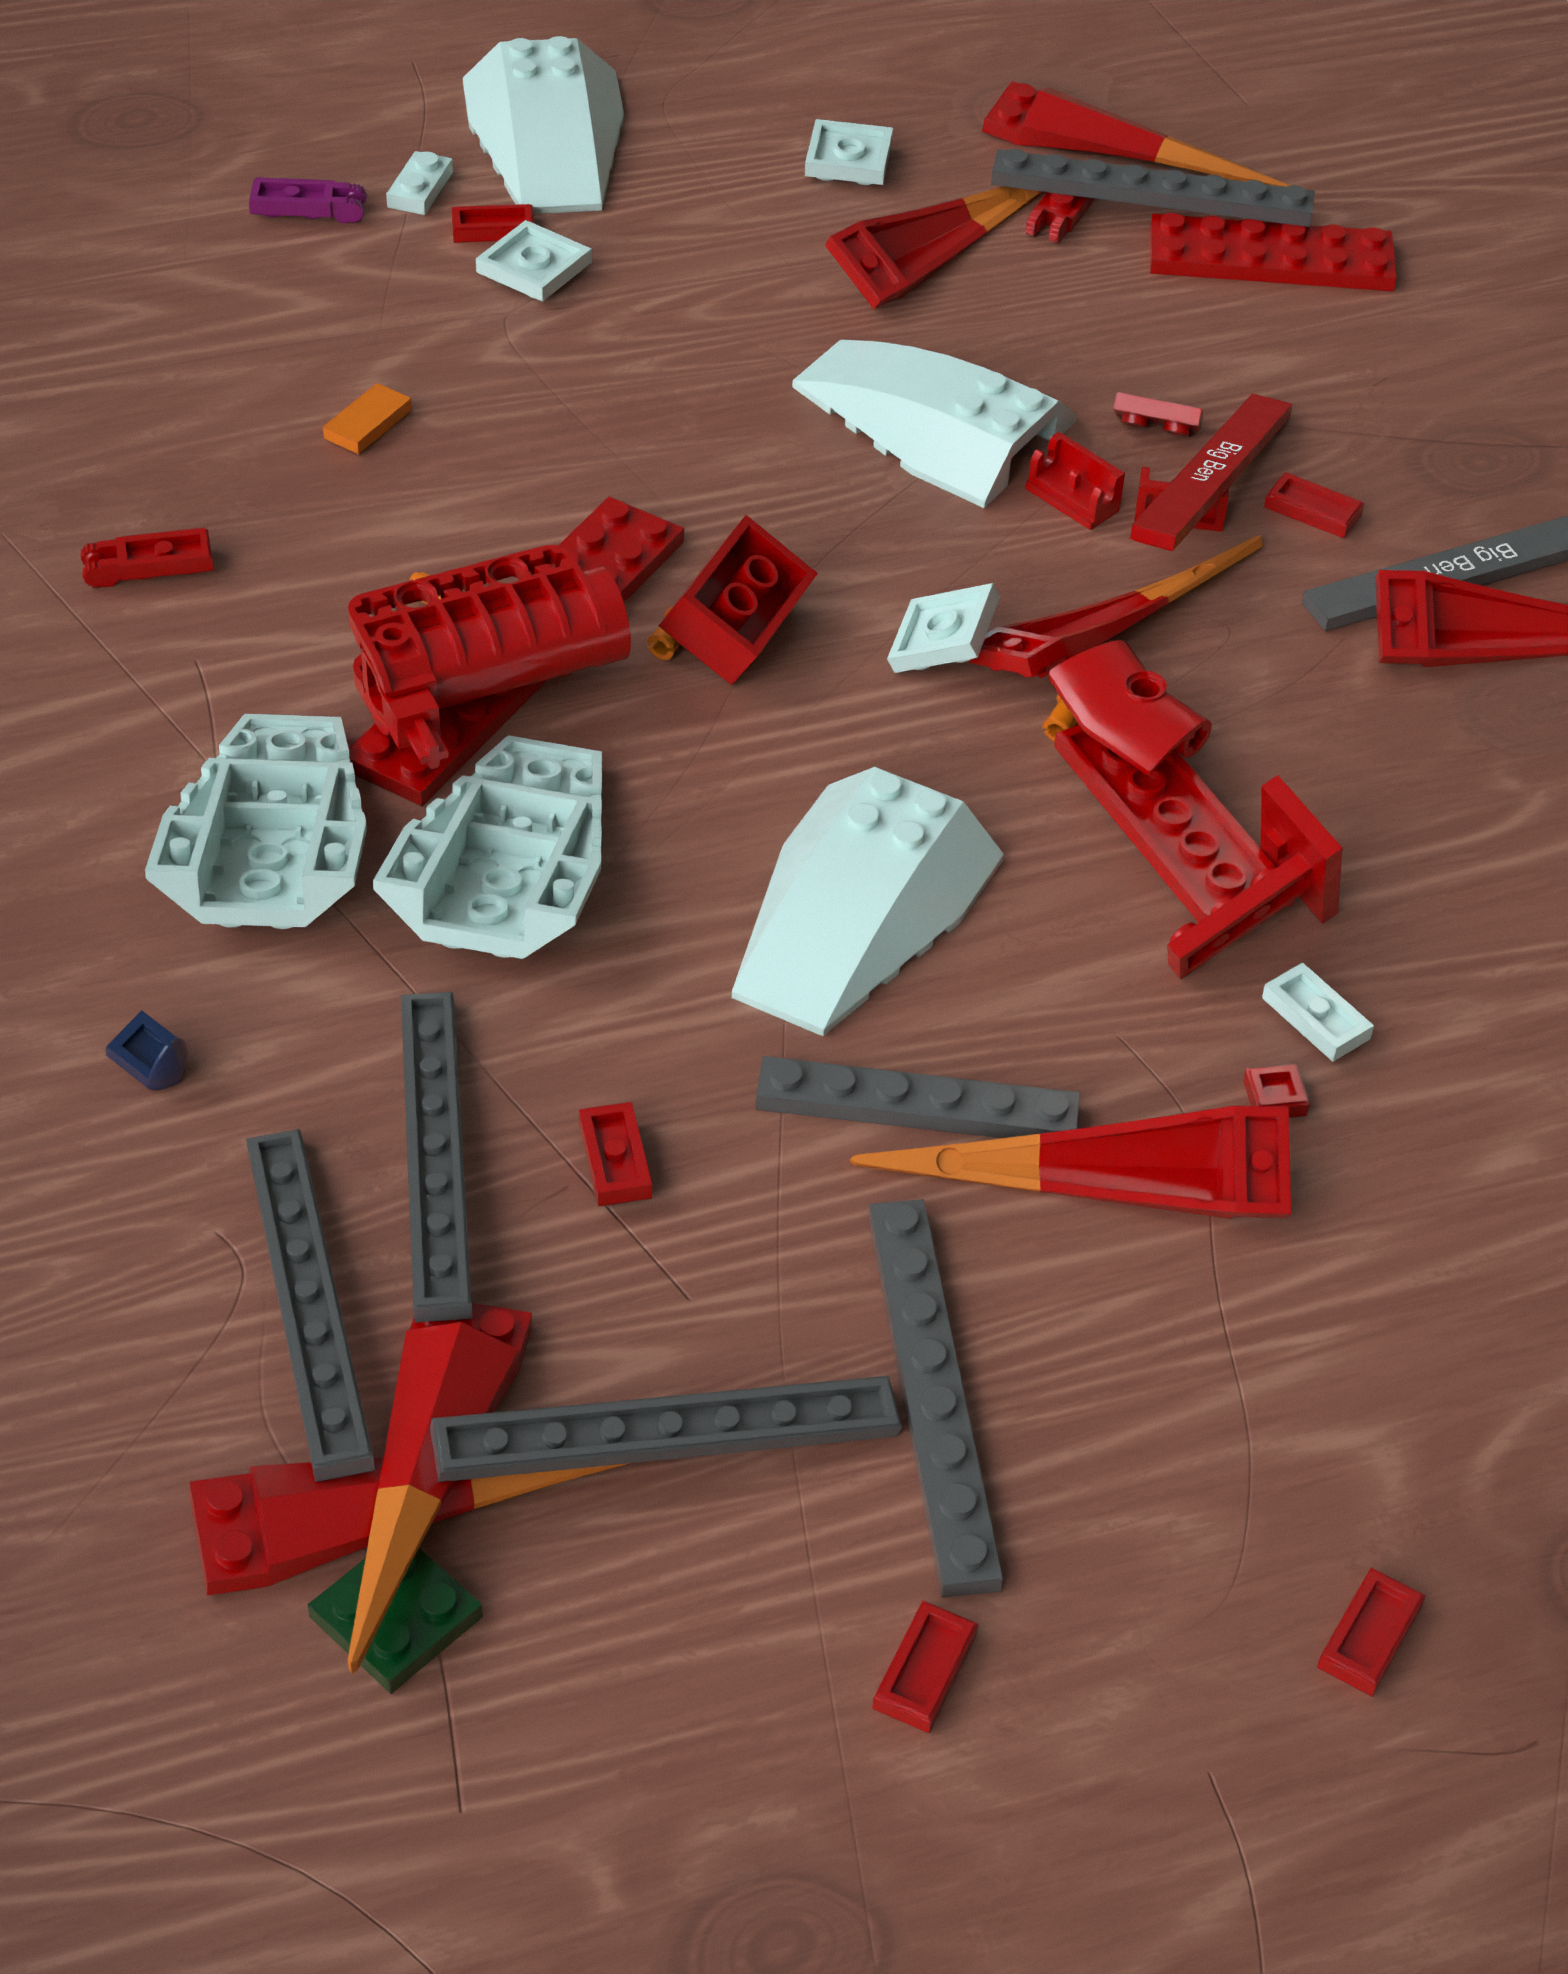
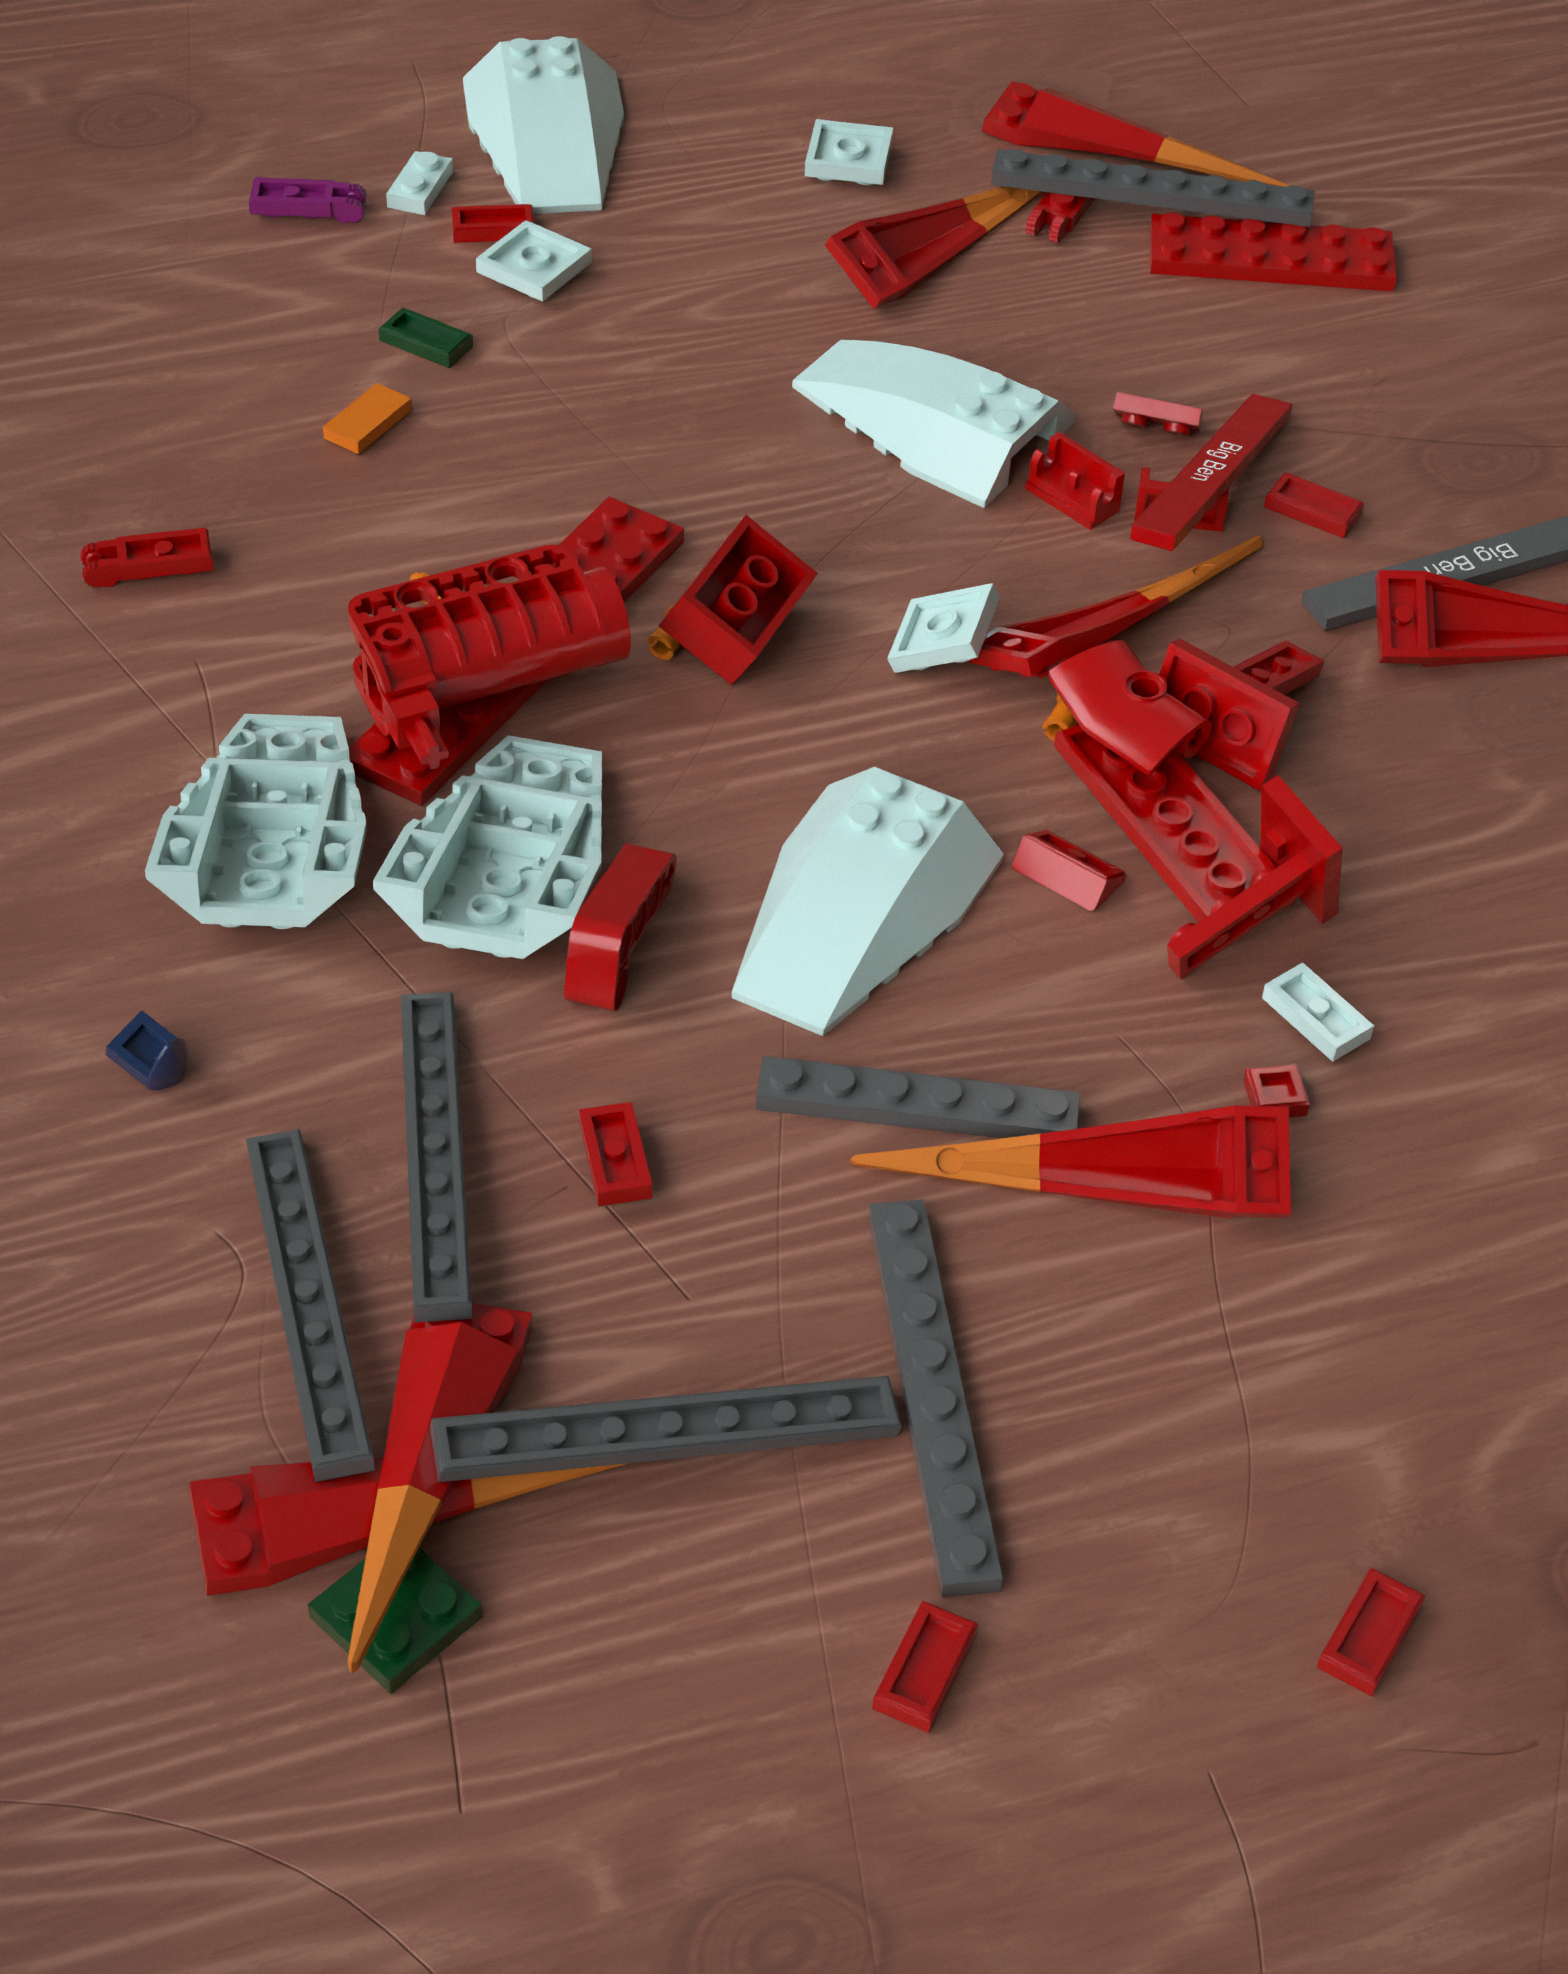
(426, 337): none -> dark green tile
(613, 924): none -> red beam
(1067, 869): none -> slope
(1242, 703): none -> red piece

